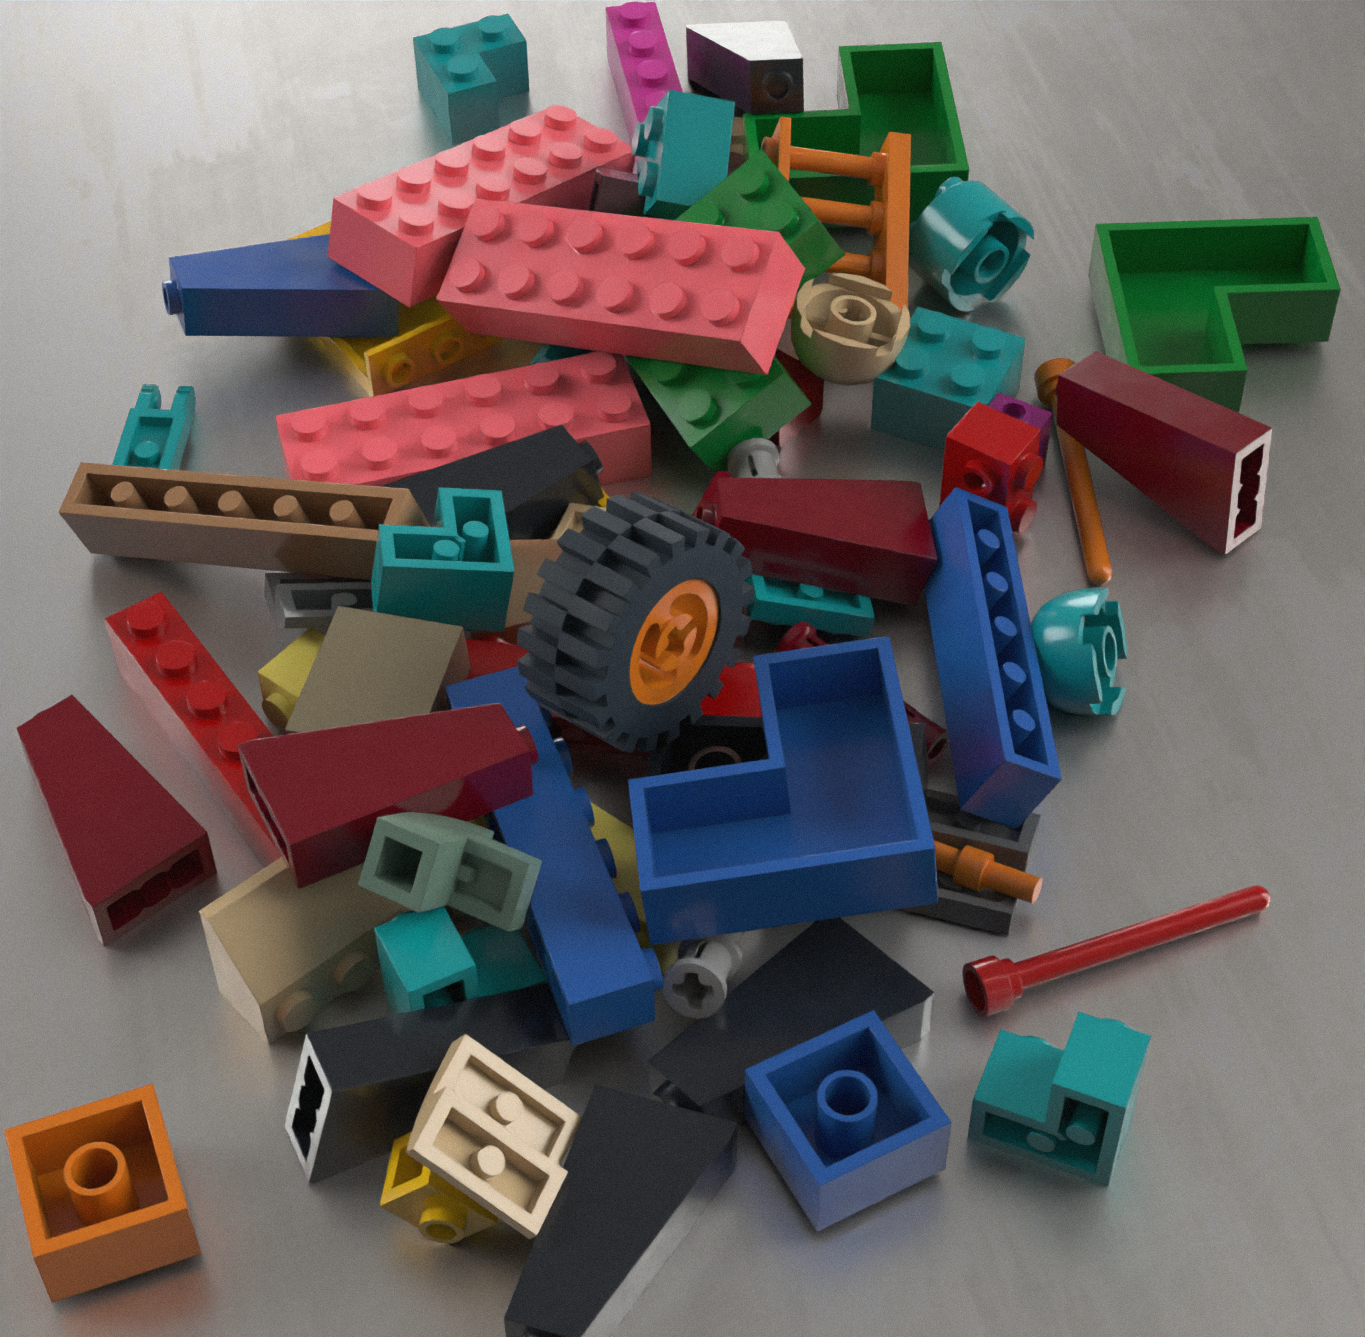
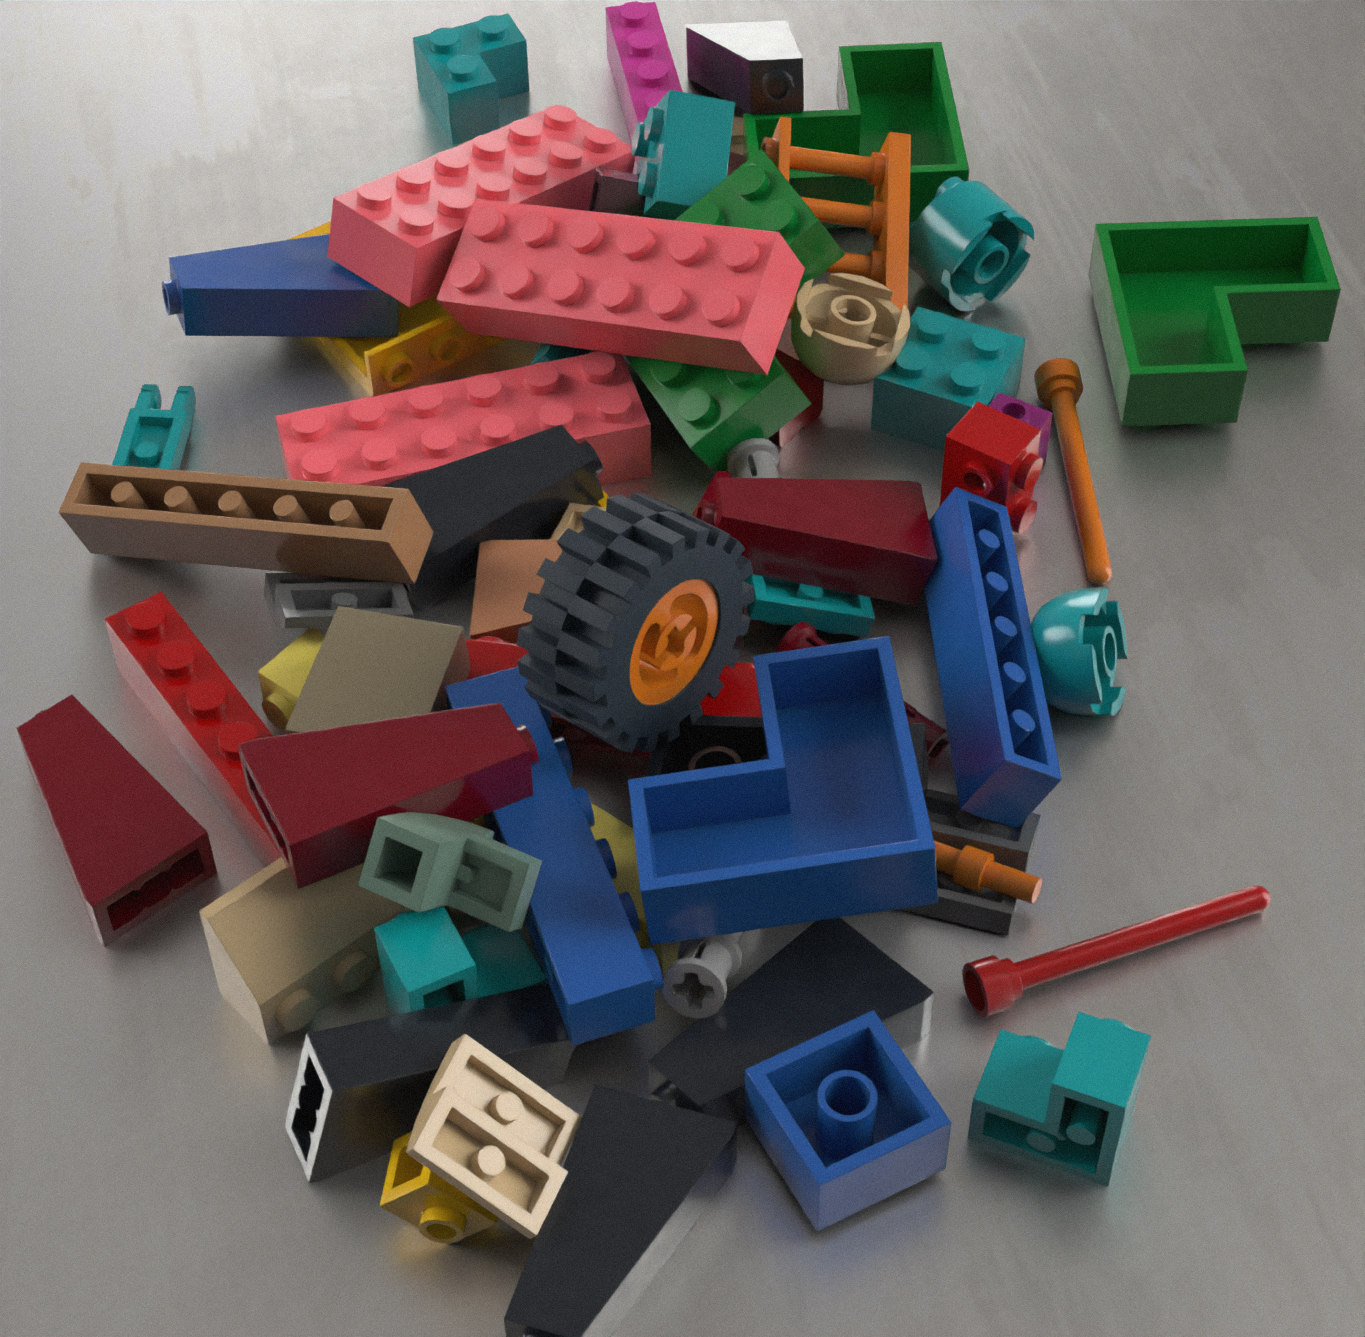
(101, 1193): orange brick -> none
(449, 571): teal brick -> none
(1171, 445): dark red slope -> none

